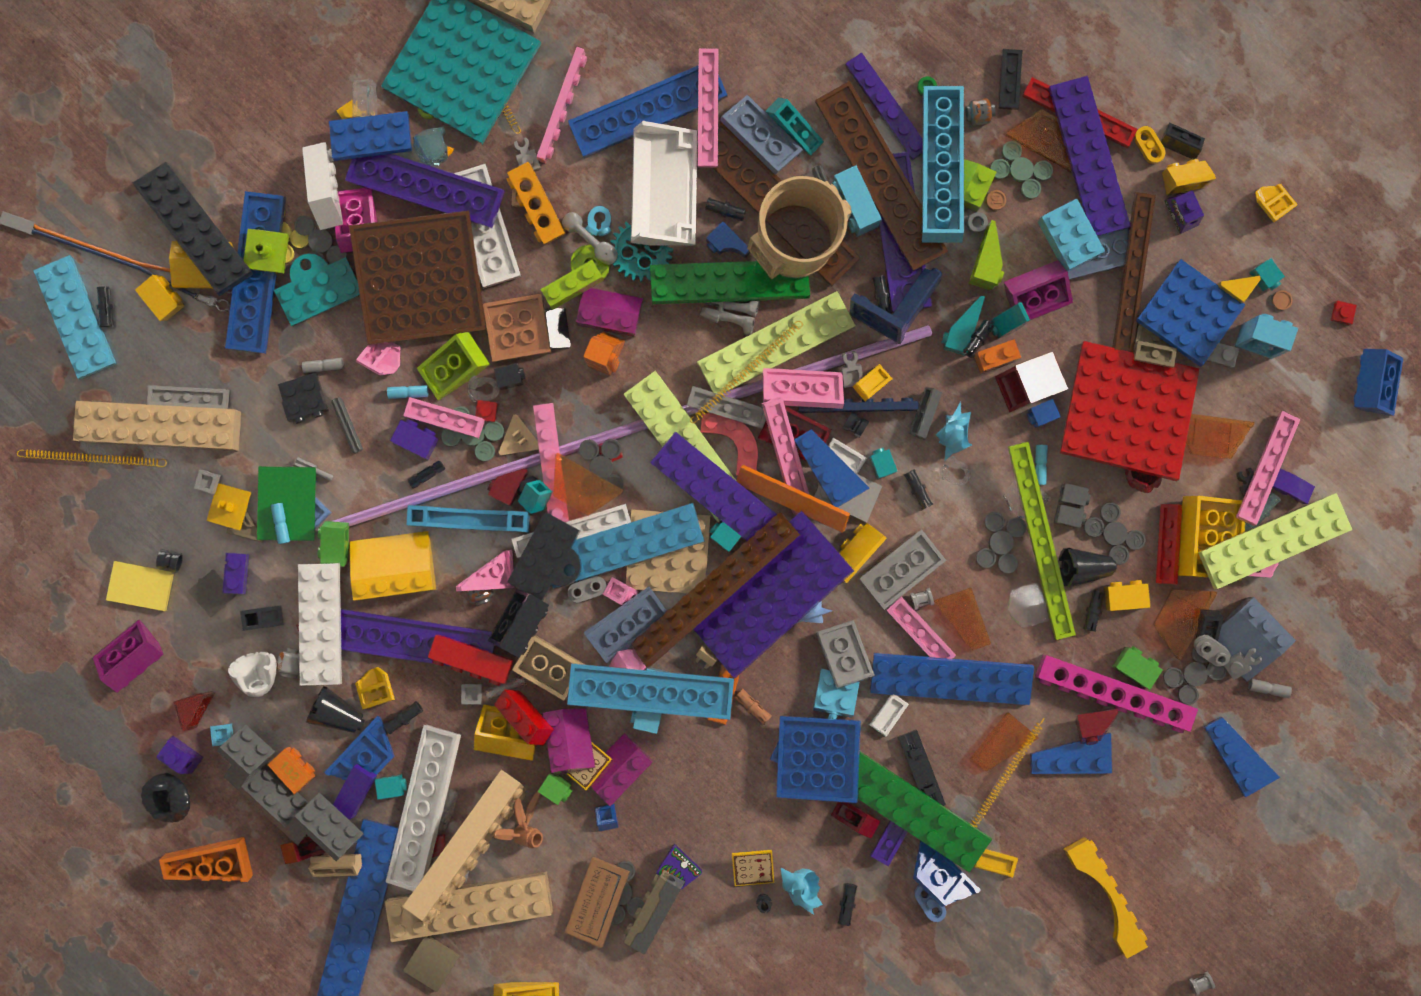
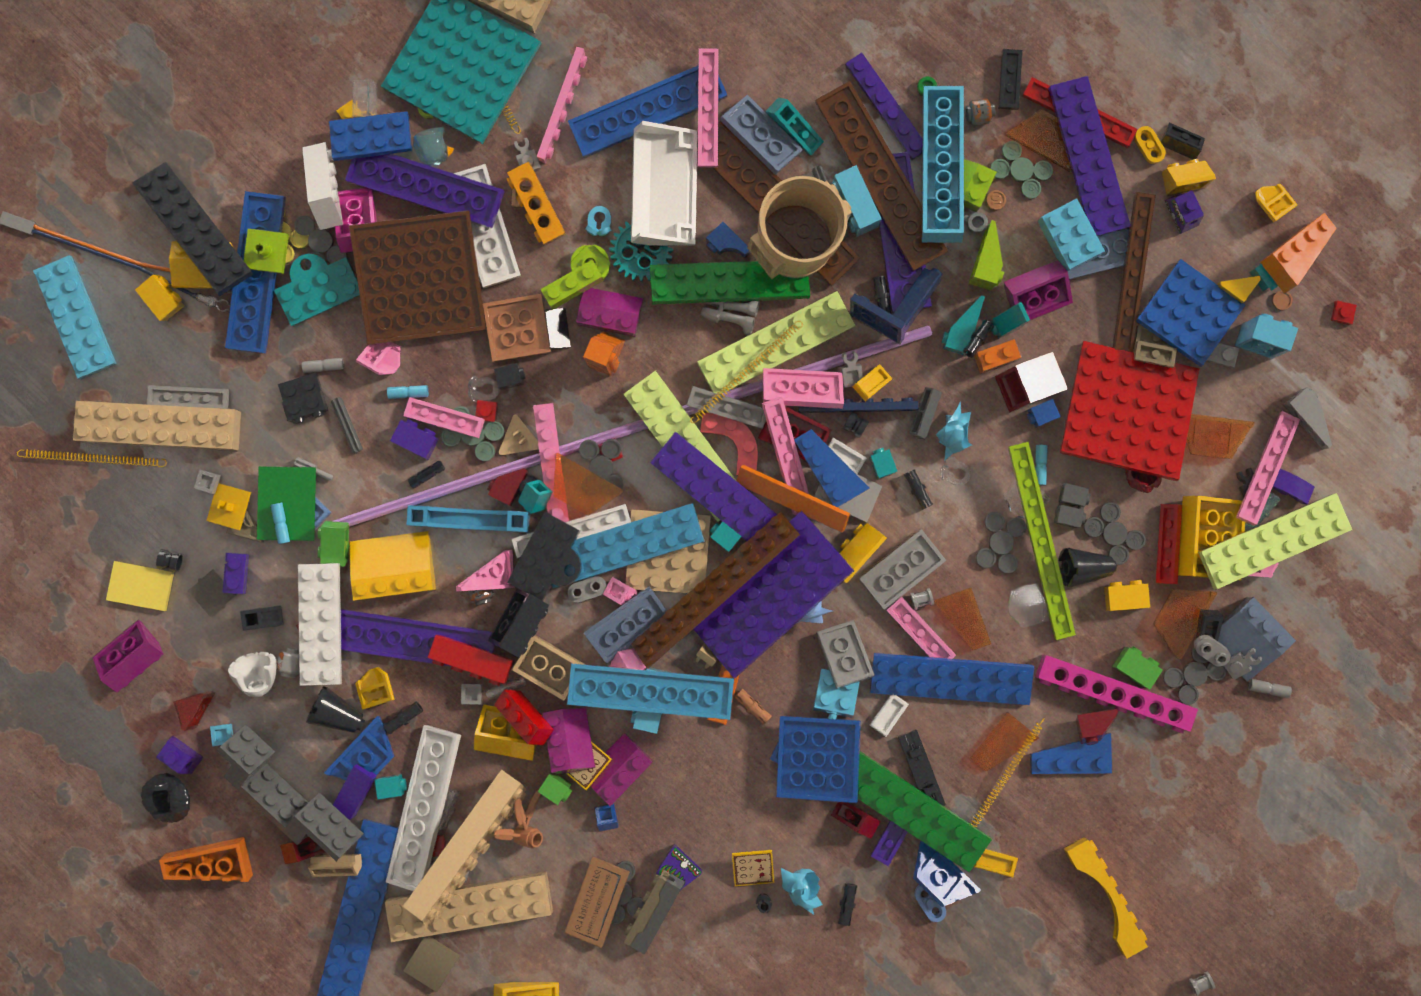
(104, 294): black pin -> none
(292, 769): orange brick -> none
(453, 365): lime slope -> none
(573, 223): light grey piece -> none
(725, 209): black pin -> none
(1094, 610): black pin -> none
(1241, 760): blue wing -> none
(1295, 256): none -> orange wedge
(1310, 412): none -> light grey slope
(1378, 381): blue slope -> none

